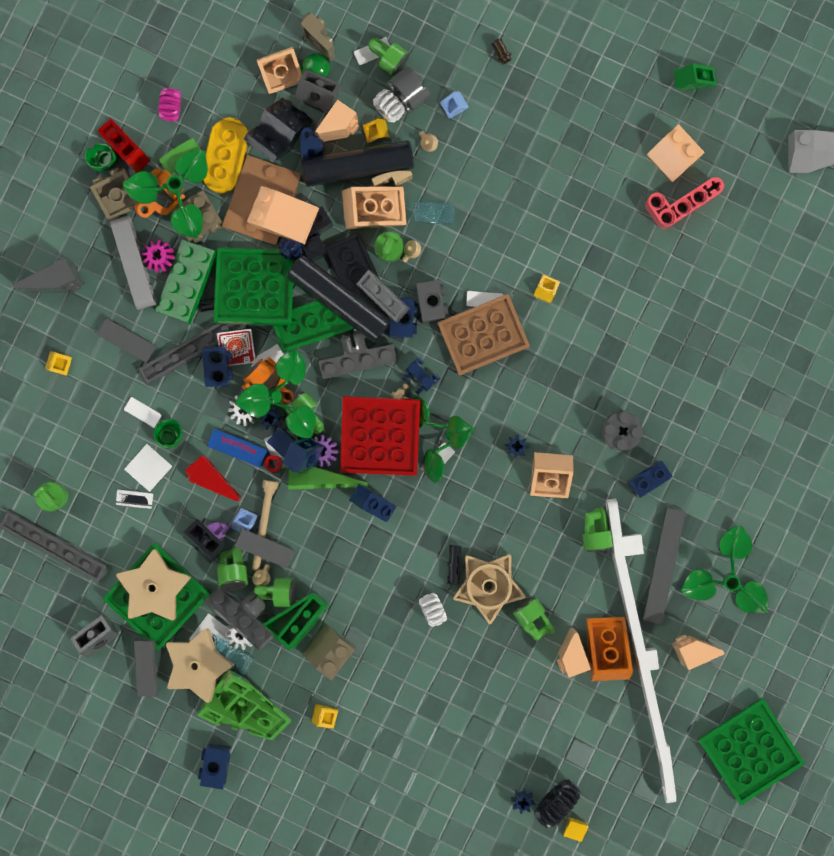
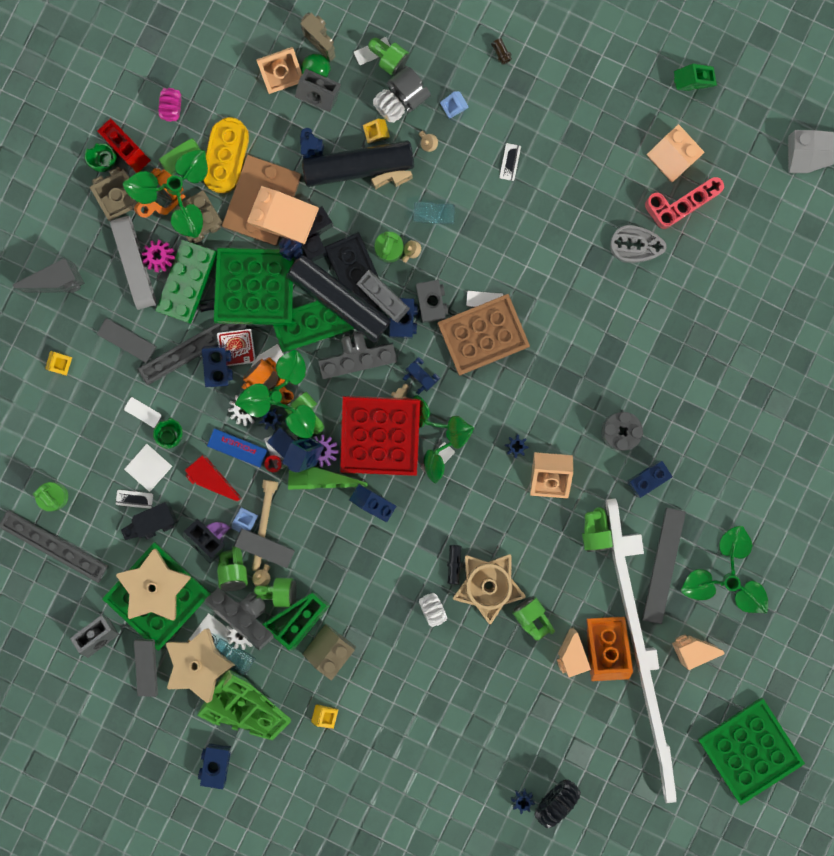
(150, 521): none -> black hinge
(278, 129): black bracket -> none
(338, 123): light nougat slope -> none
(373, 207): light nougat slope -> none
(510, 161): none -> sticker
(546, 288): yellow slope -> none
(575, 829): yellow slope -> none
(633, 255): none -> light grey piece

